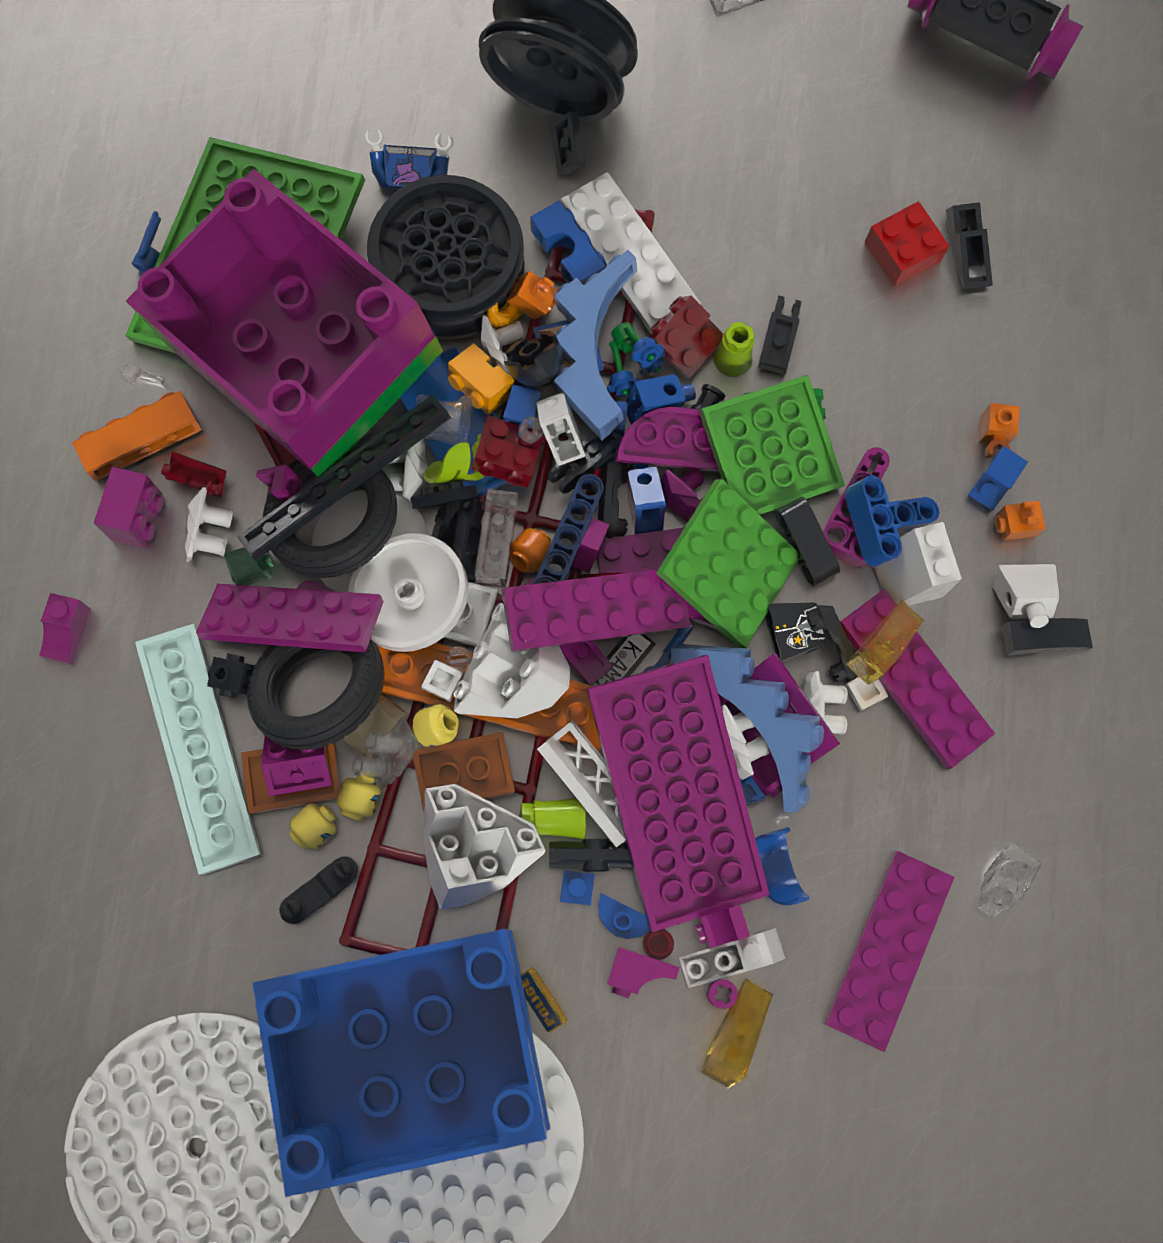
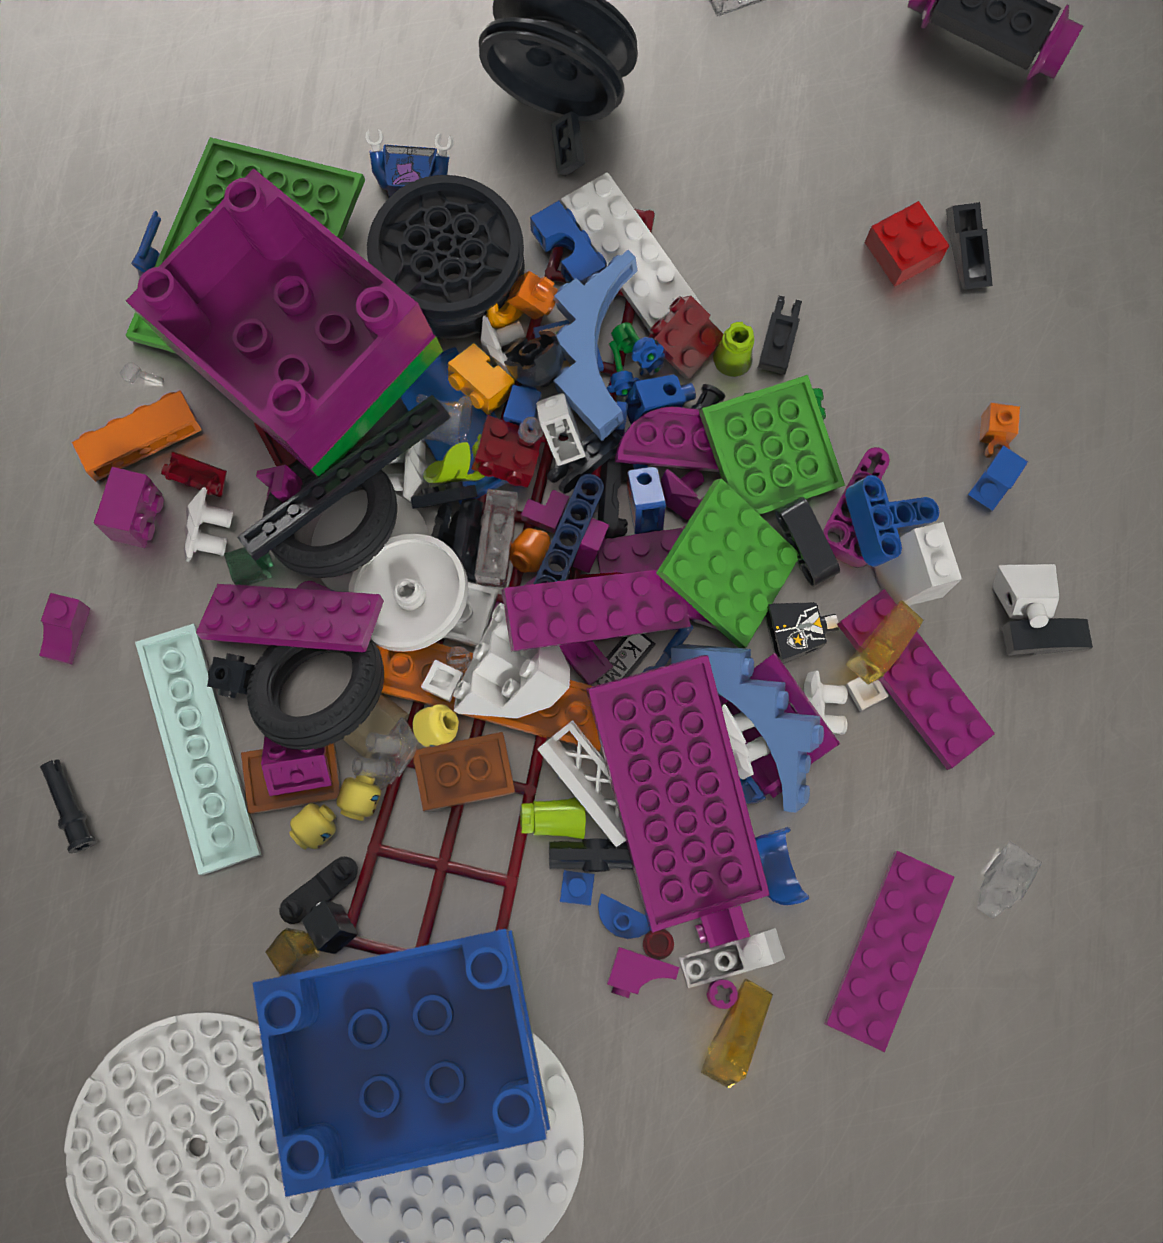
(71, 819): none -> black pin
(291, 951): none -> clear yellow slope
(329, 927): none -> black brick
(473, 845): white brick -> none
(542, 1001): slope -> none
(546, 516): none -> magenta piece
(828, 618): black piece -> none
(1020, 521): orange brick -> none

